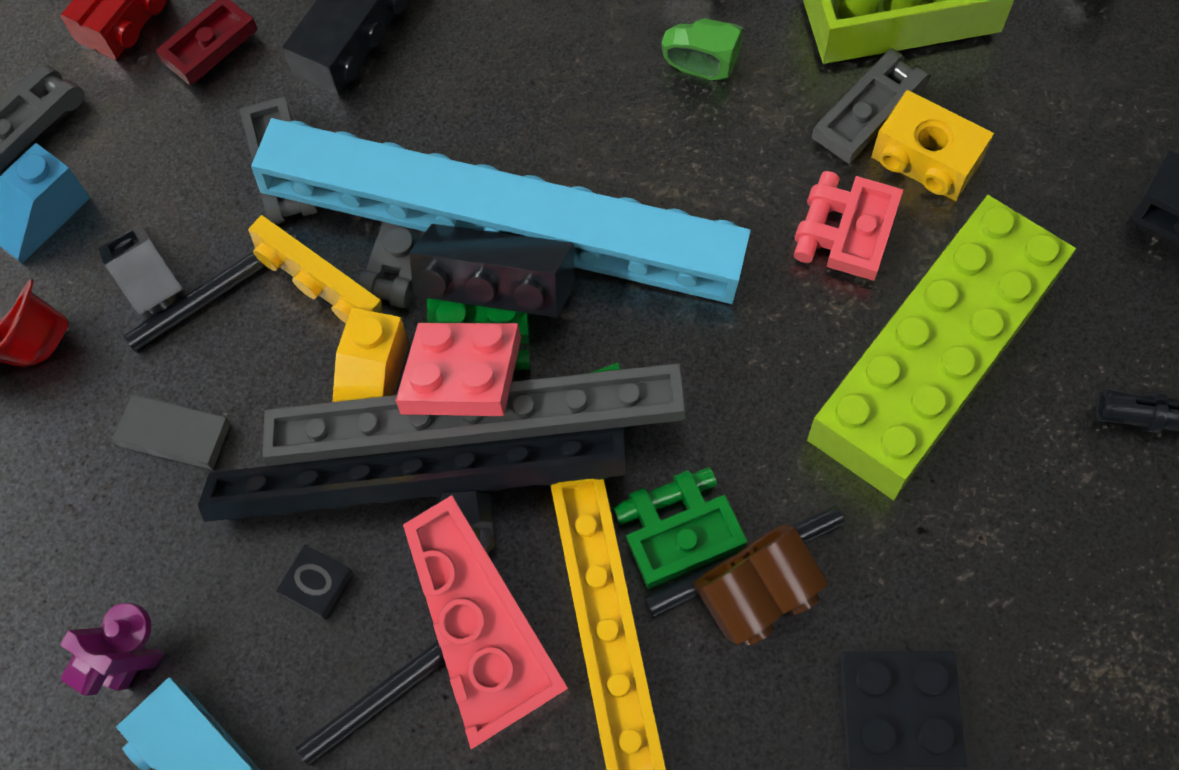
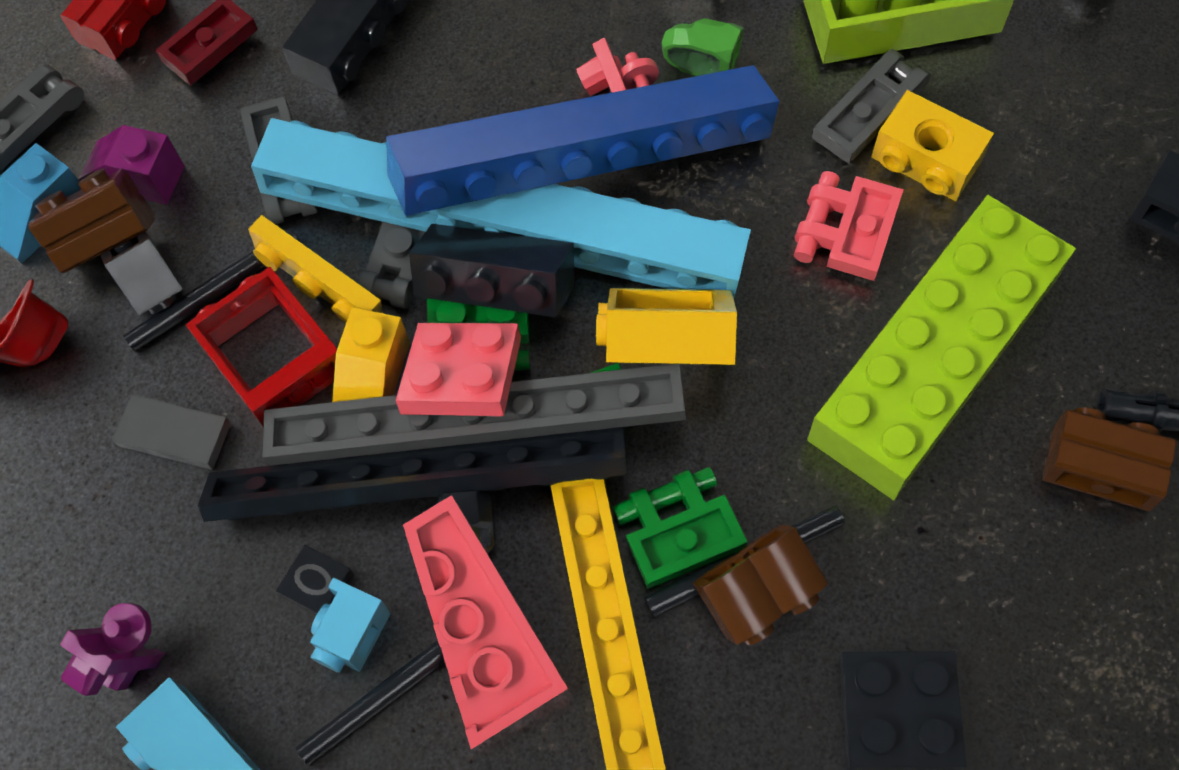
(91, 220): none -> reddish brown brick
(144, 155): none -> magenta slope
(251, 300): none -> red window
(347, 627): none -> medium azure brick
(578, 138): none -> blue brick
(607, 71): none -> coral hips
(668, 326): none -> yellow window
(1110, 458): none -> reddish brown brick

